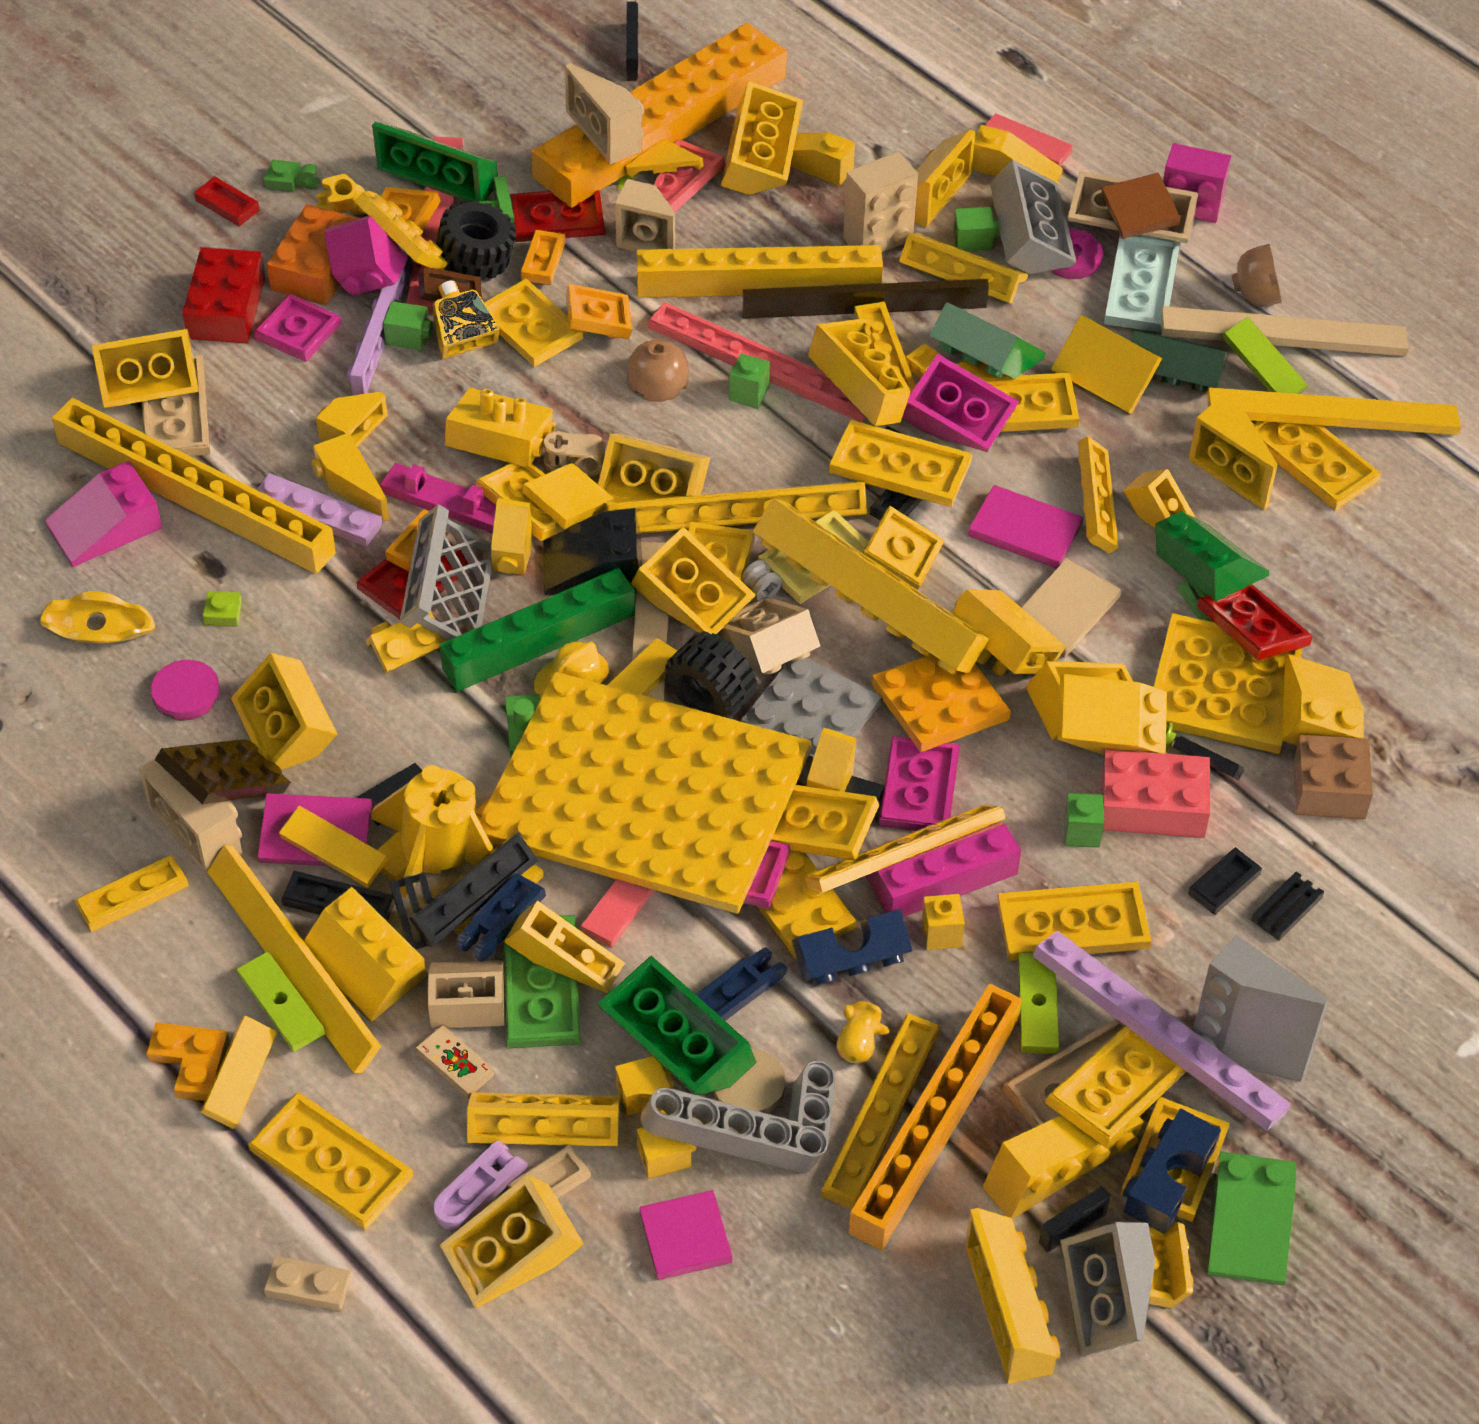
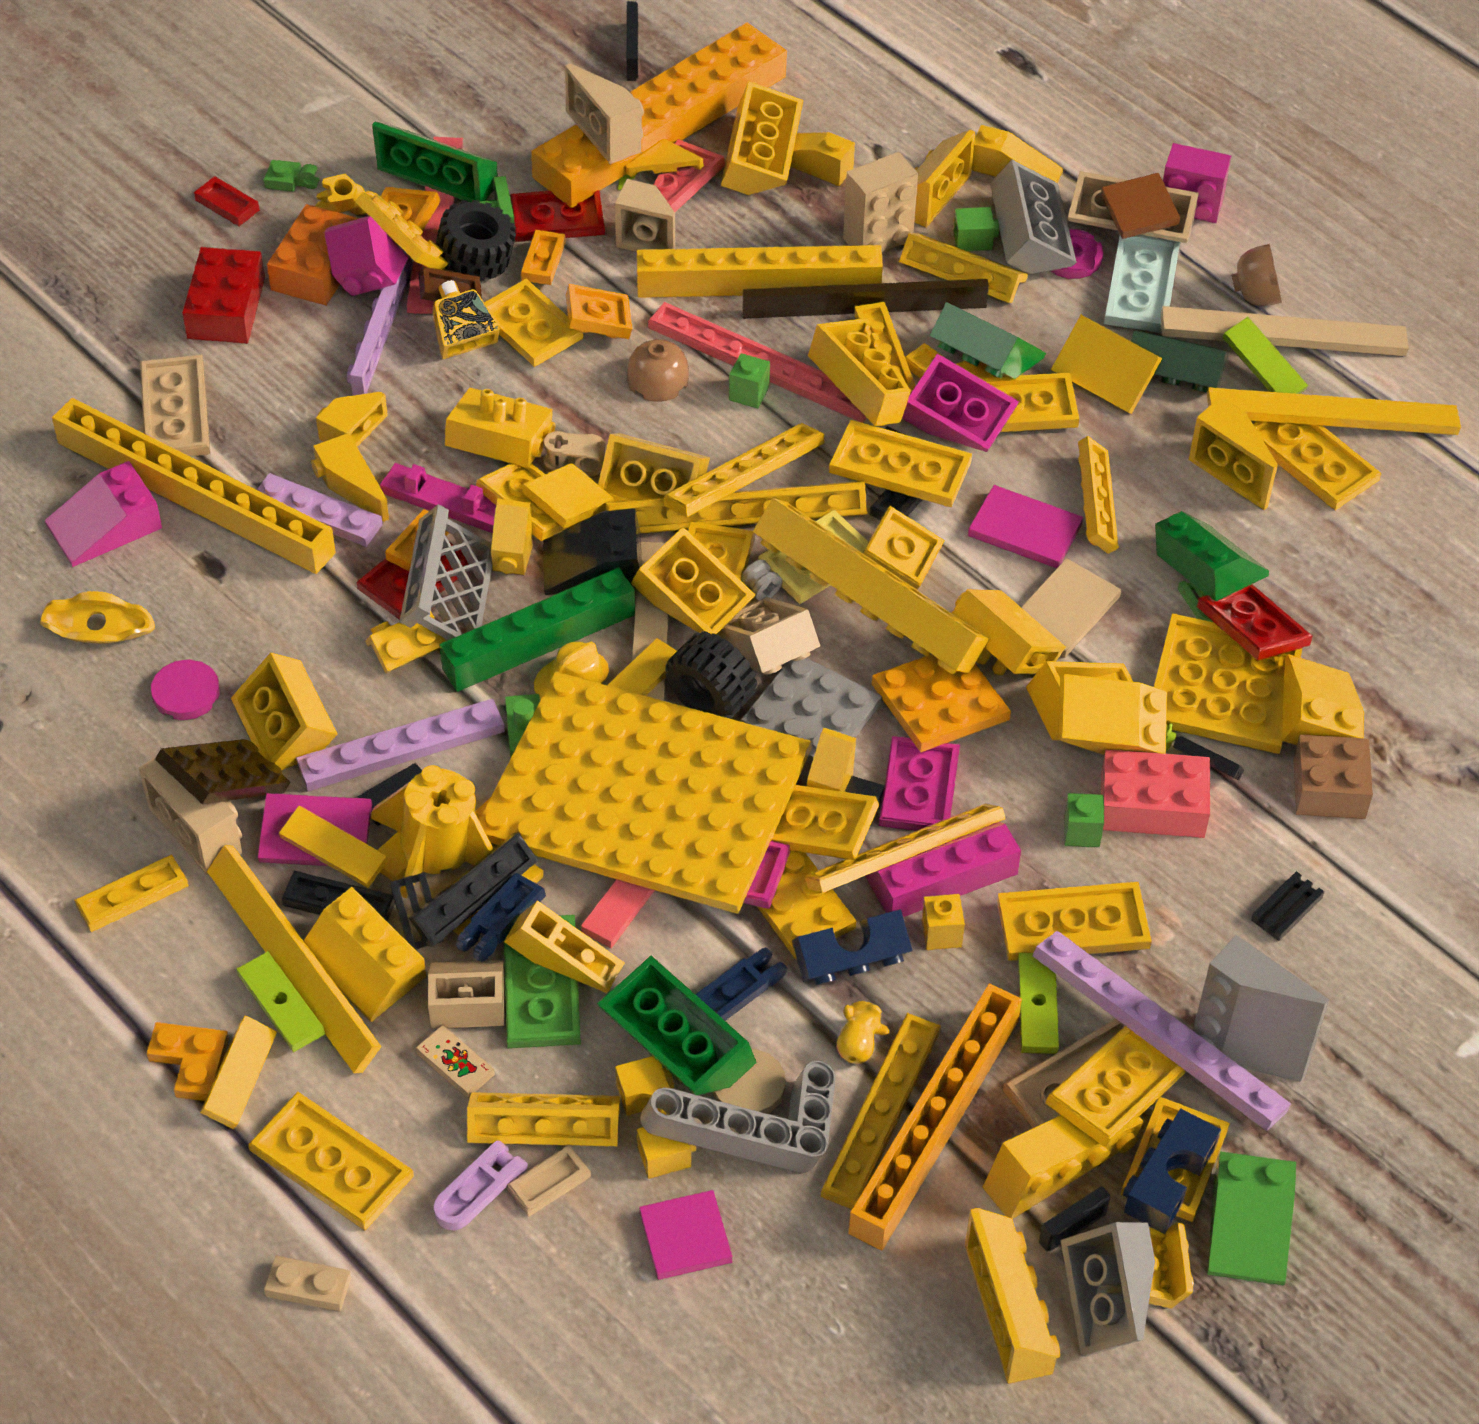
(145, 368): yellow slope -> none
(222, 608): lime plate -> none
(297, 327): dark pink tile -> none
(400, 744): none -> lavender plate
(407, 325): bright green brick -> none
(511, 1241): yellow slope -> none
(743, 469): none -> yellow tile
(1047, 145): coral tile -> none
(1156, 496): yellow slope -> none
(1225, 881): black tile -> none

